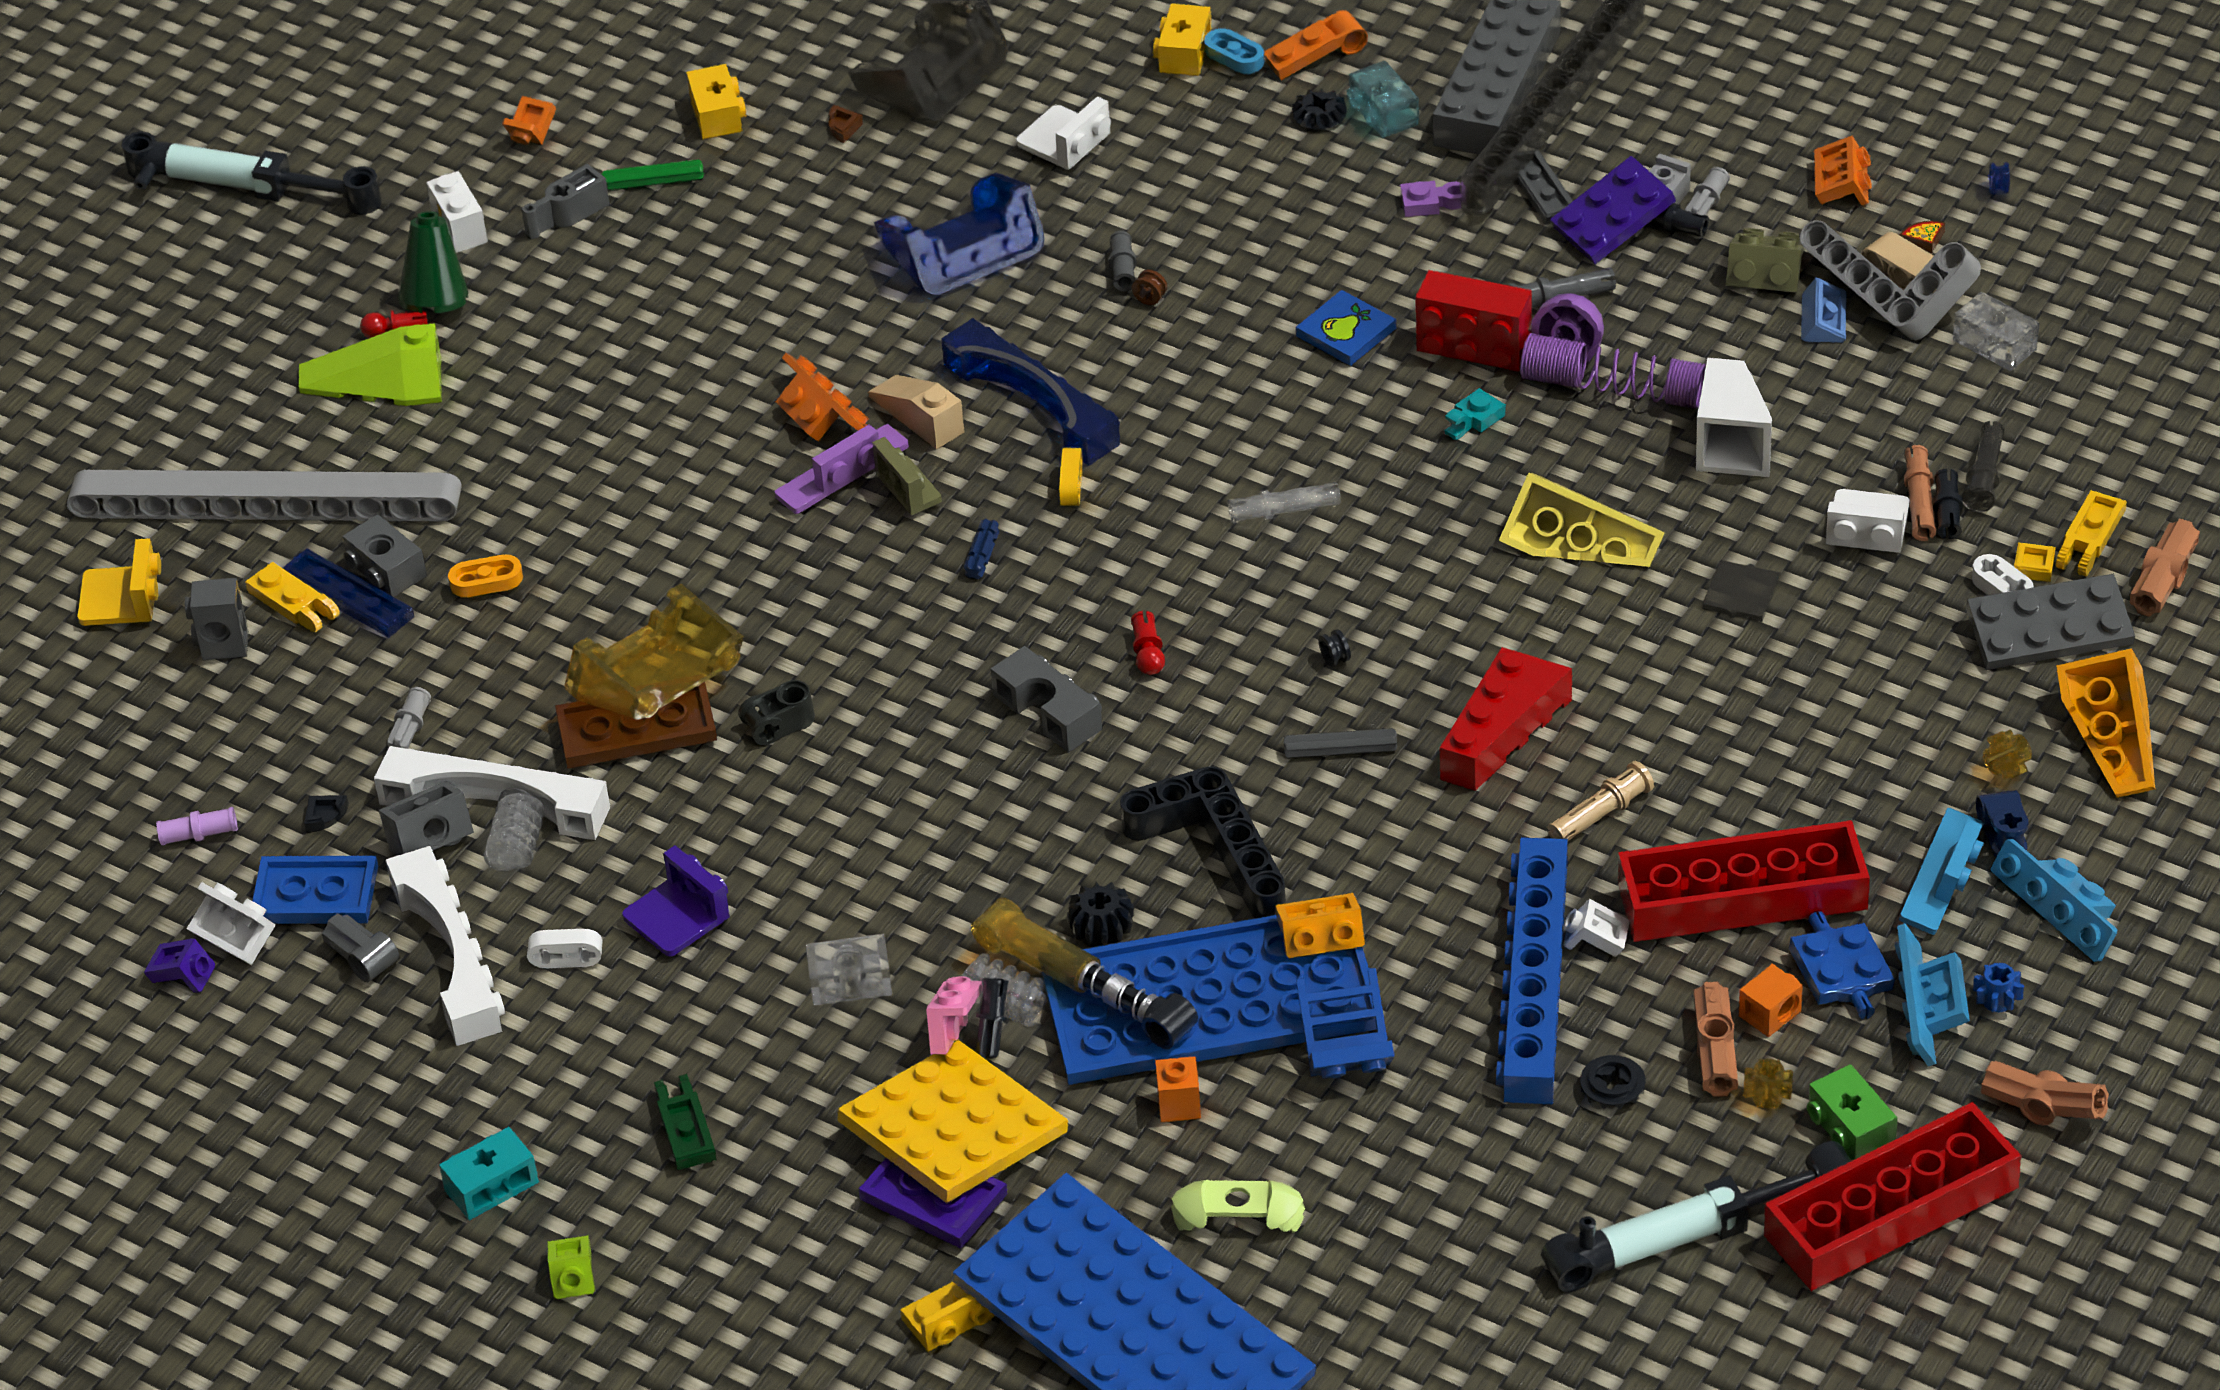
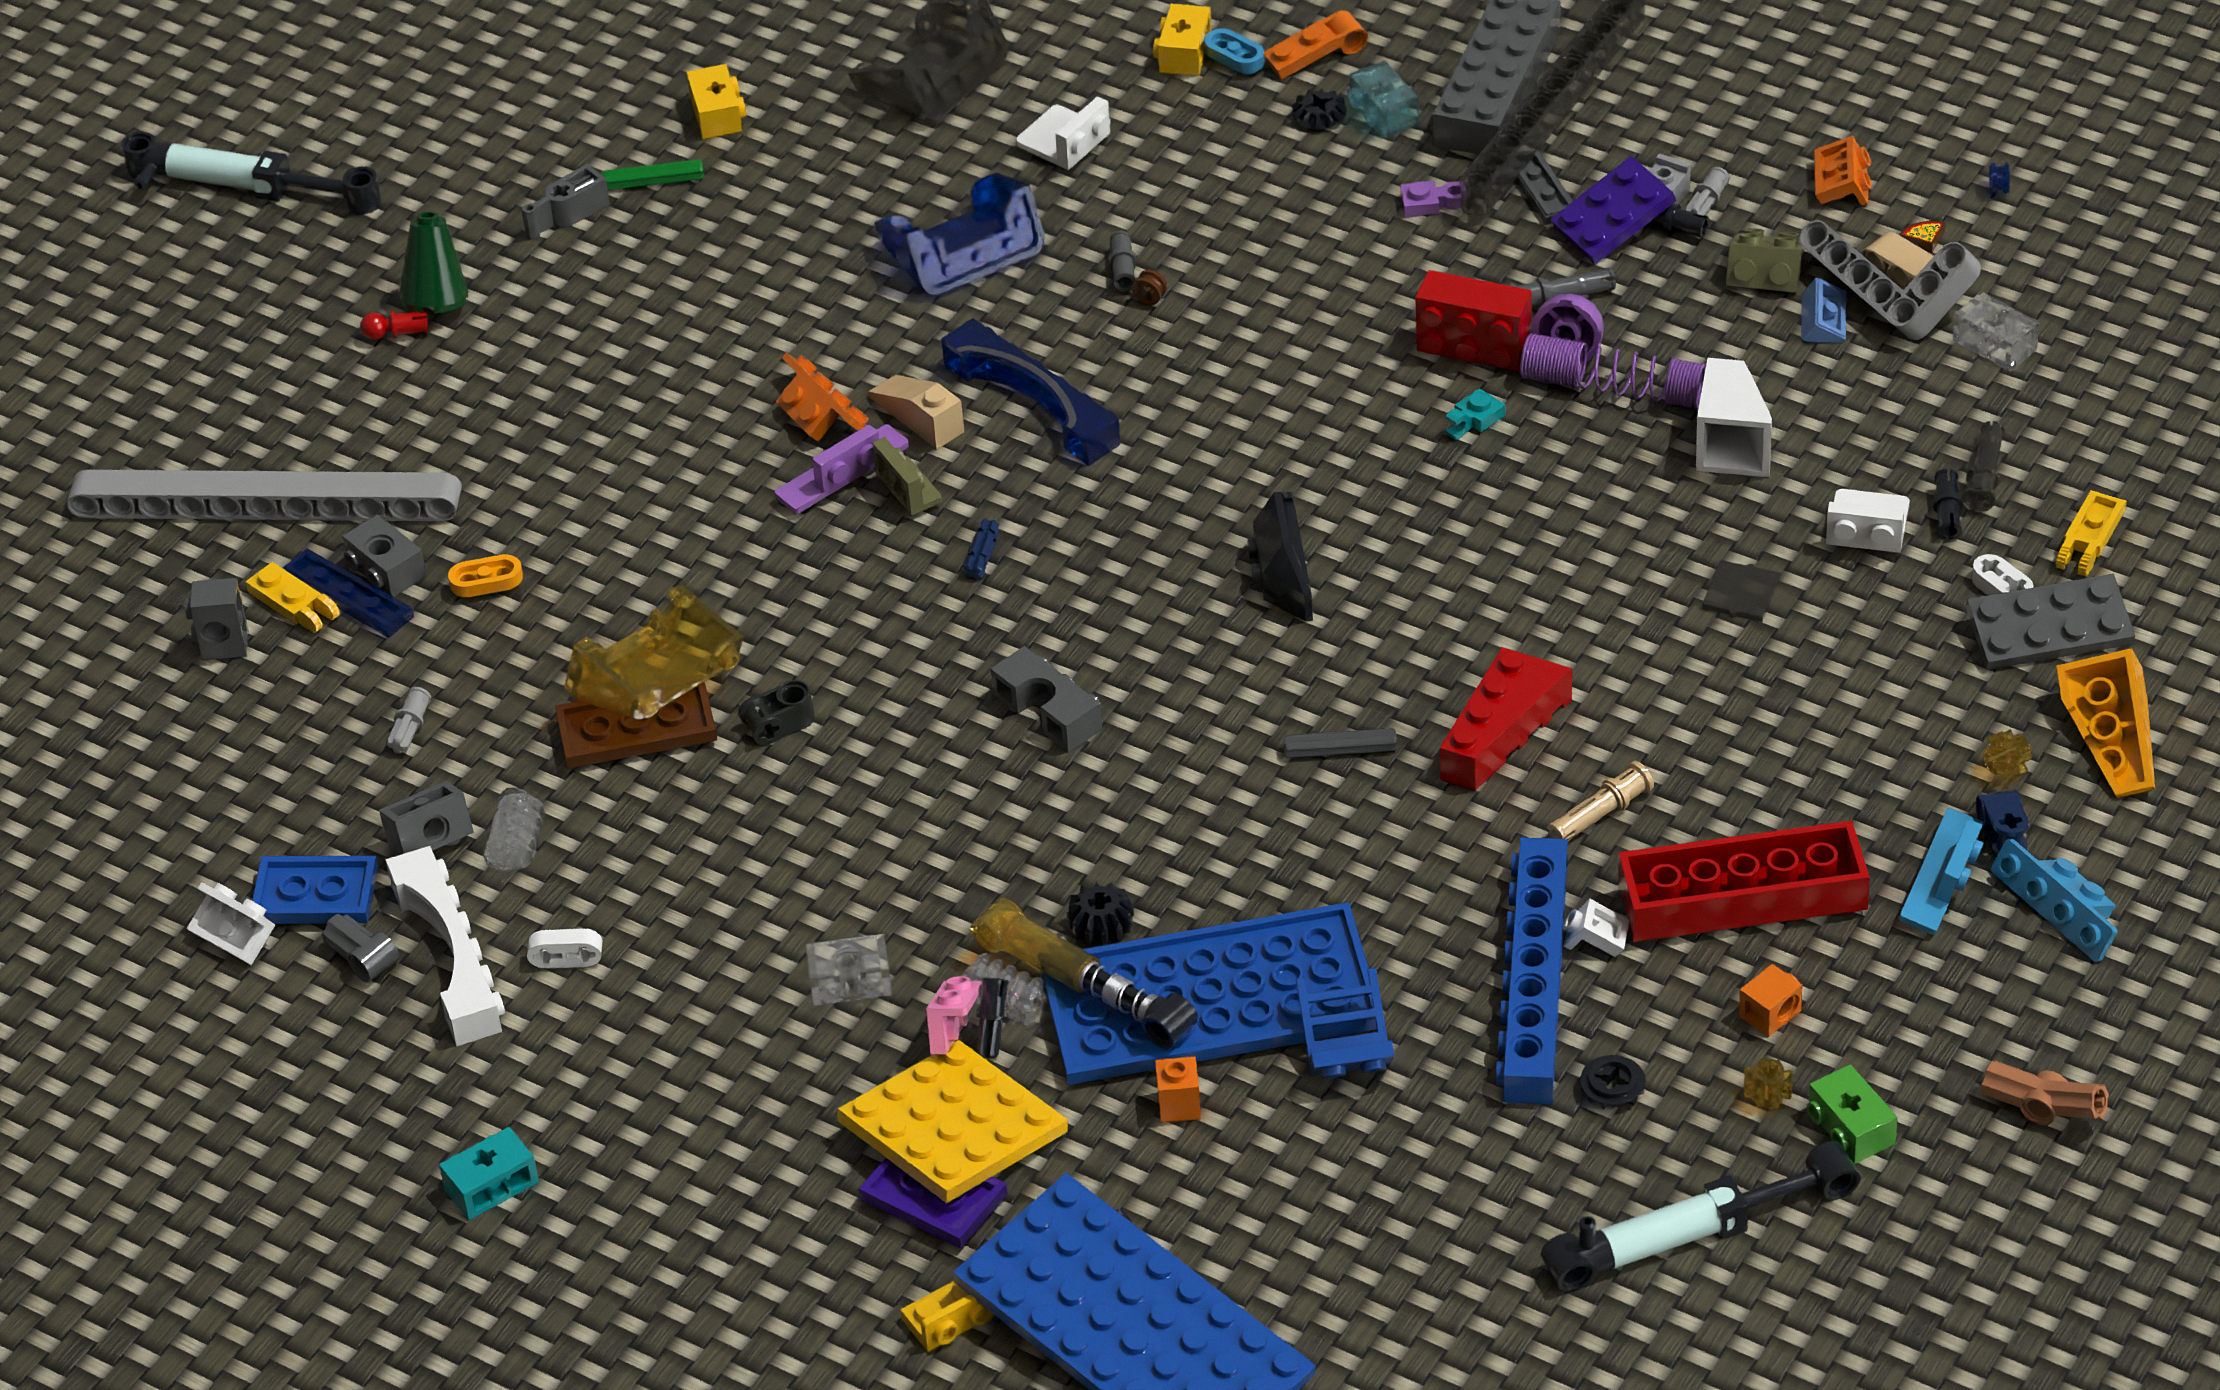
(121, 592): yellow bracket -> none
(181, 960): dark purple bracket -> none
(197, 826): lavender pin -> none
(324, 811): black tile -> none
(390, 366): lime wedge -> none
(455, 202): white brick -> none
(530, 121): orange bracket -> none
(569, 801): white arch -> none
(570, 1267): lime bracket -> none
(681, 907): dark purple bracket -> none
(685, 1125): dark green hinge -> none
(843, 123): reddish brown tile -> none
(1070, 477): yellow beam -> none
(1147, 644): red pin -> none
(1210, 799): black beam -> none
(1267, 1199): yellowish green piece -> none
(1280, 557): none -> black wedge
(1281, 502): clear pin -> none
(1321, 925): light orange bracket -> none
(1334, 648): black bush -> none
(1346, 327): blue tile -> none
(1568, 525): light yellow wedge -> none
(1715, 1039): nougat piece -> none
(1841, 964): blue plate -> none
(1891, 1196): red brick -> none
(1919, 483): nougat pin -> none
(1933, 994): dark azure bracket -> none
(1998, 987): blue gear -> none
(2035, 561): yellow tile -> none
(2164, 567): nougat piece -> none

